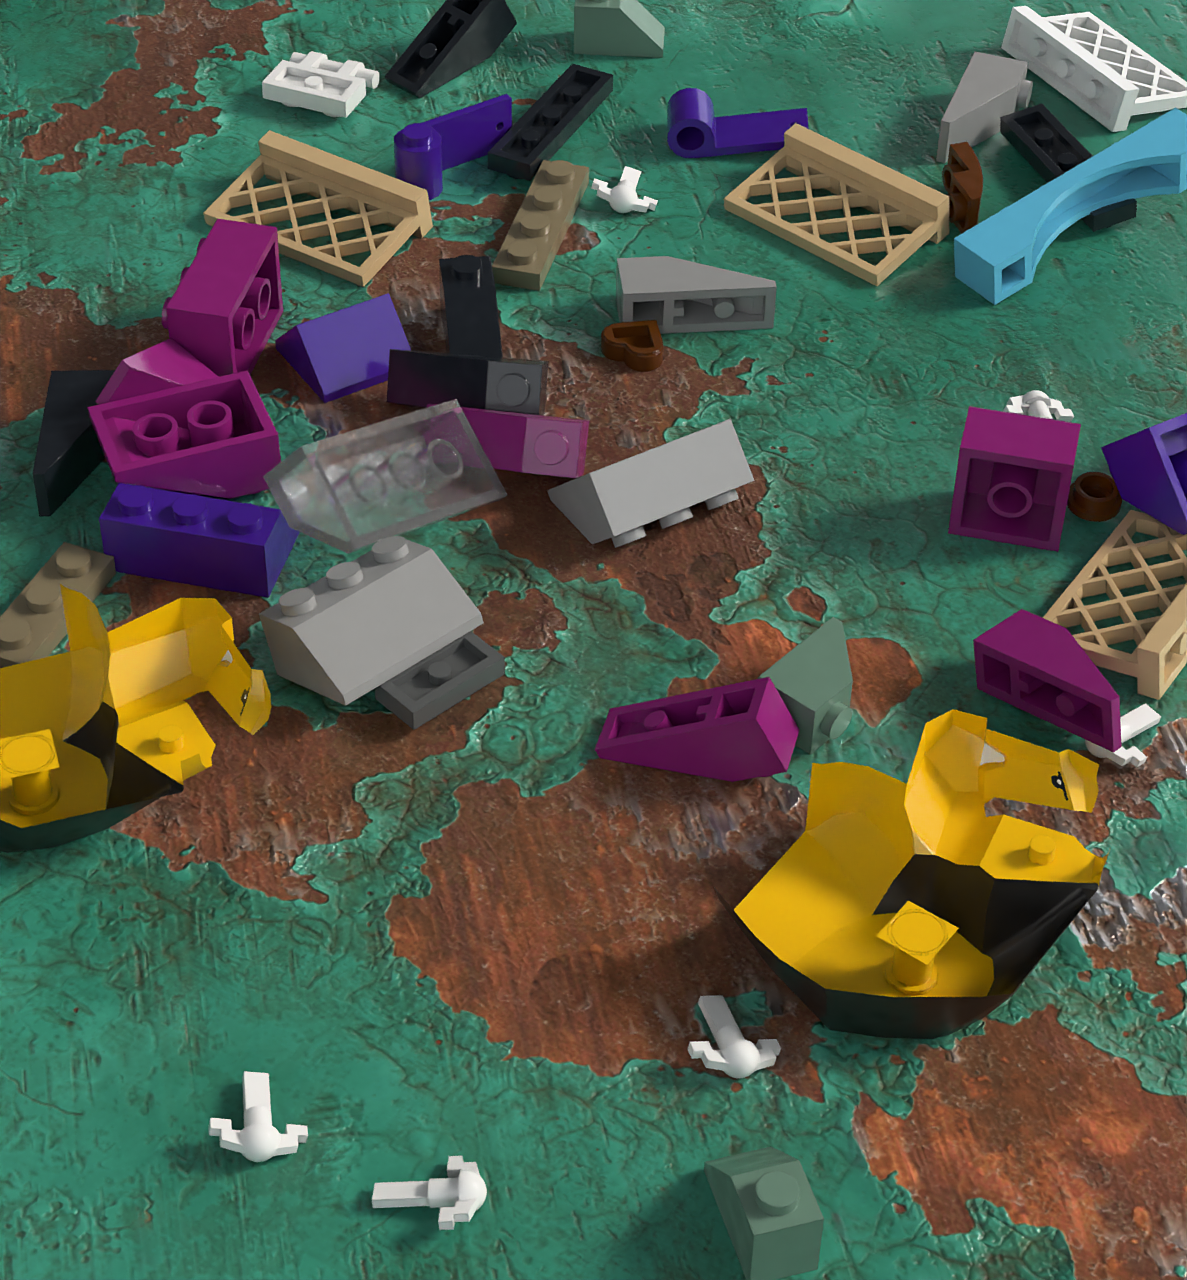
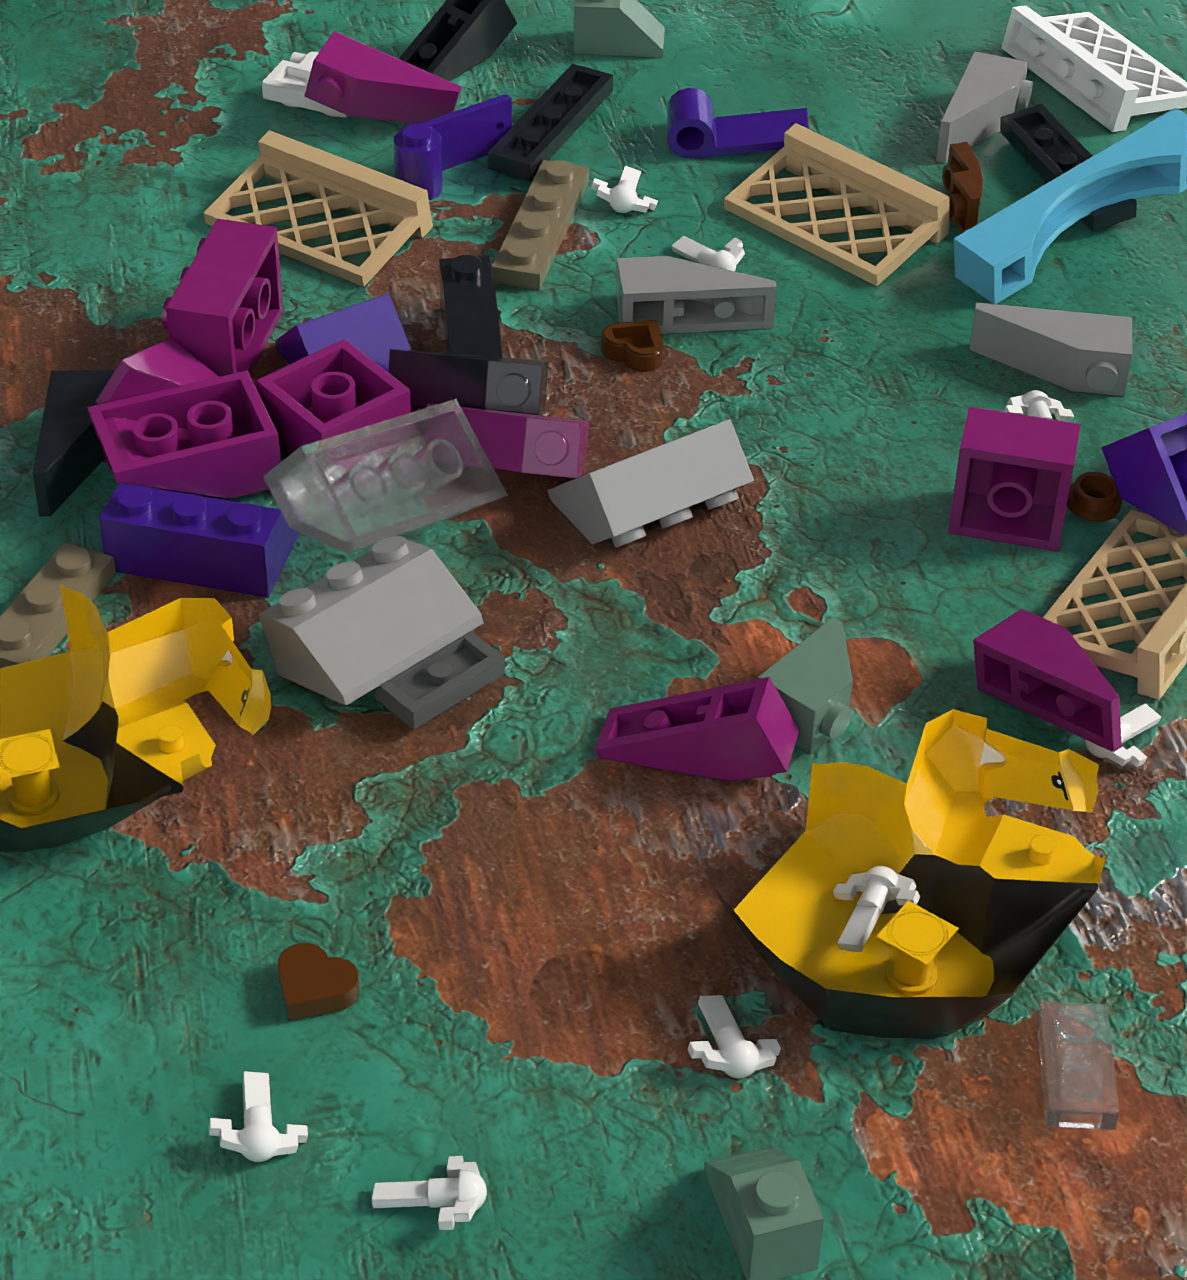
(314, 982): none -> reddish brown tile
(330, 395): none -> magenta brick
(376, 85): none -> magenta slope
(701, 254): none -> white piece
(878, 887): none -> white piece
(1058, 346): none -> light grey slope
(1077, 1065): none -> clear plate

